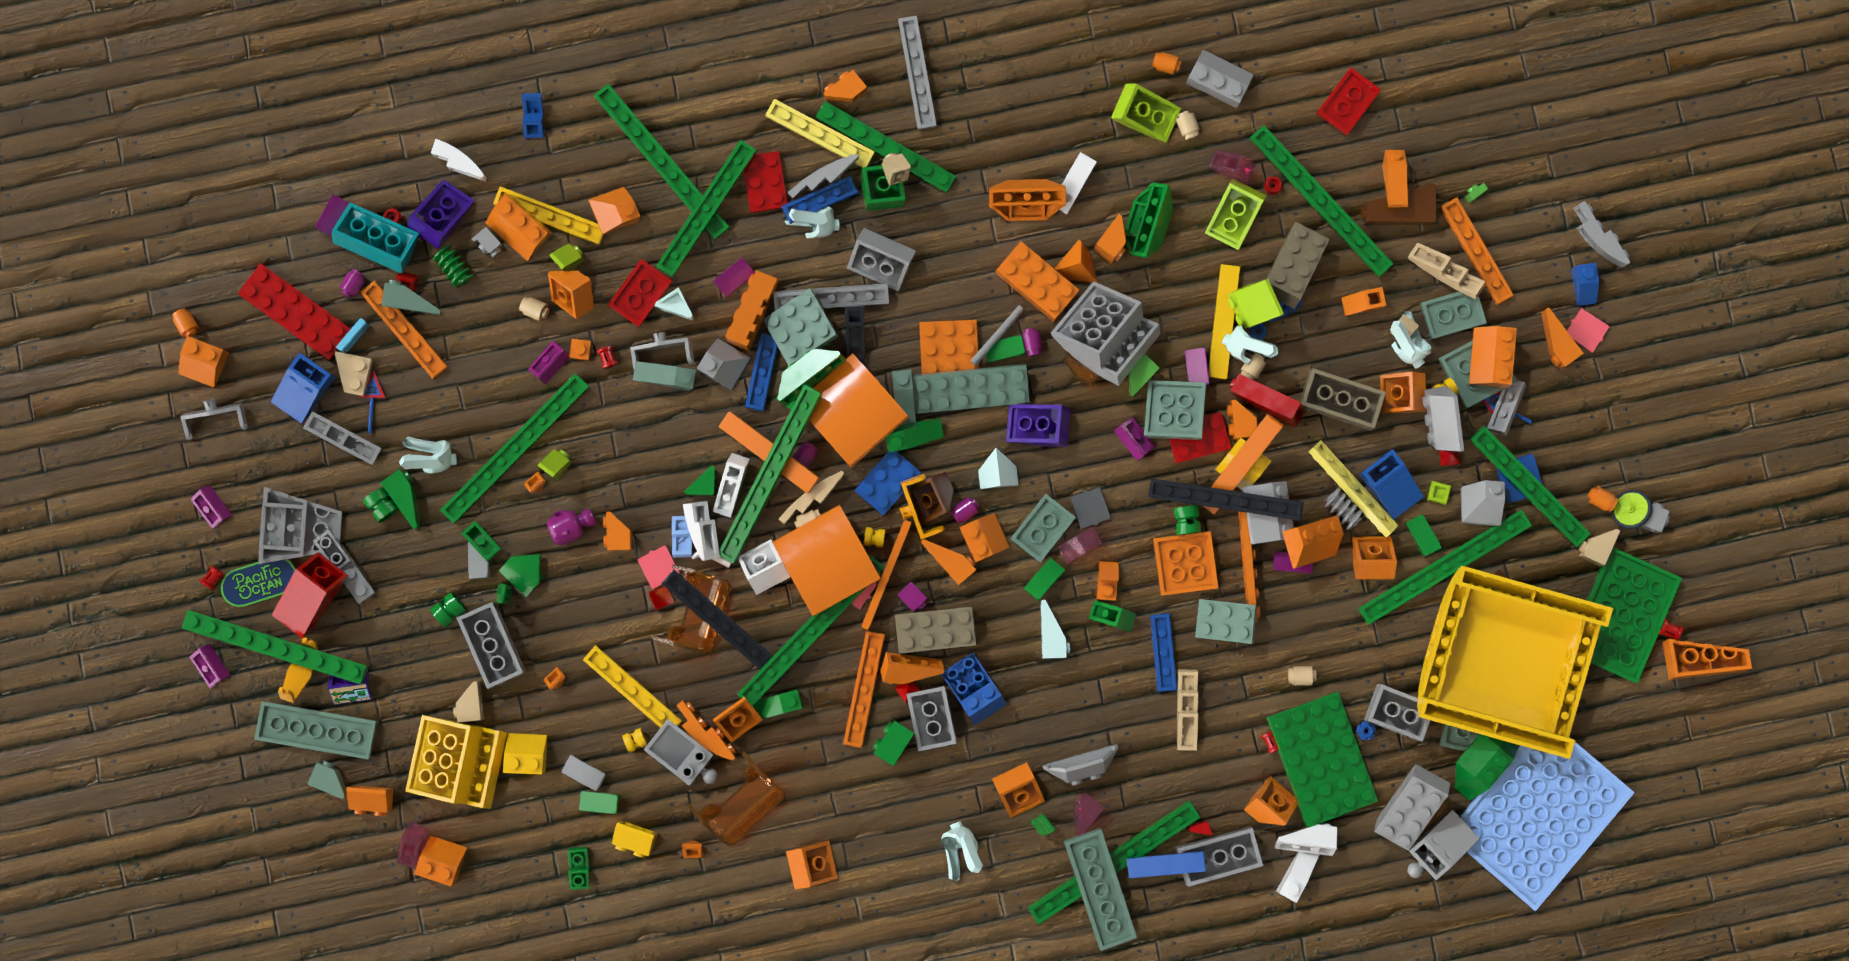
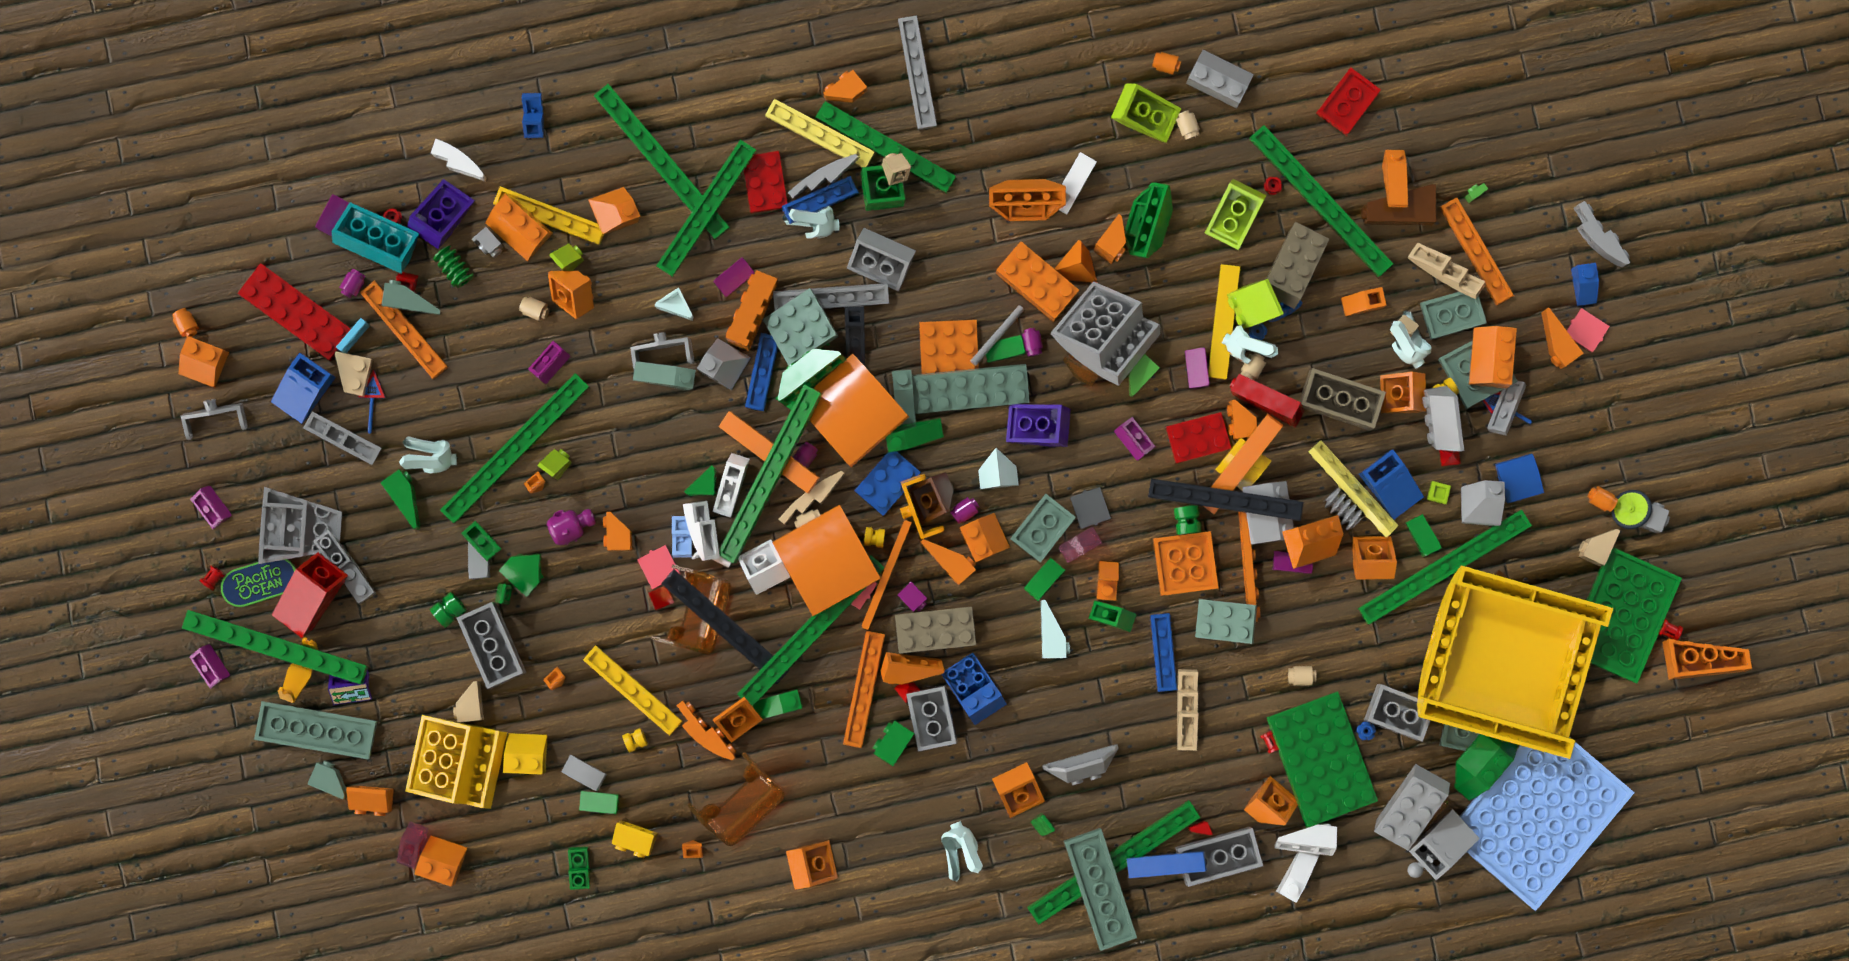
(380, 504): green wheel -> none
(580, 349): orange plate -> none
(607, 357): red bush -> none
(640, 293): red plate -> none
(678, 751): light grey slope -> none
(1085, 812): clear pink slope -> none
(1175, 410): sand green plate -> none
(1232, 166): clear pink slope -> none
(1529, 486): green plate -> none

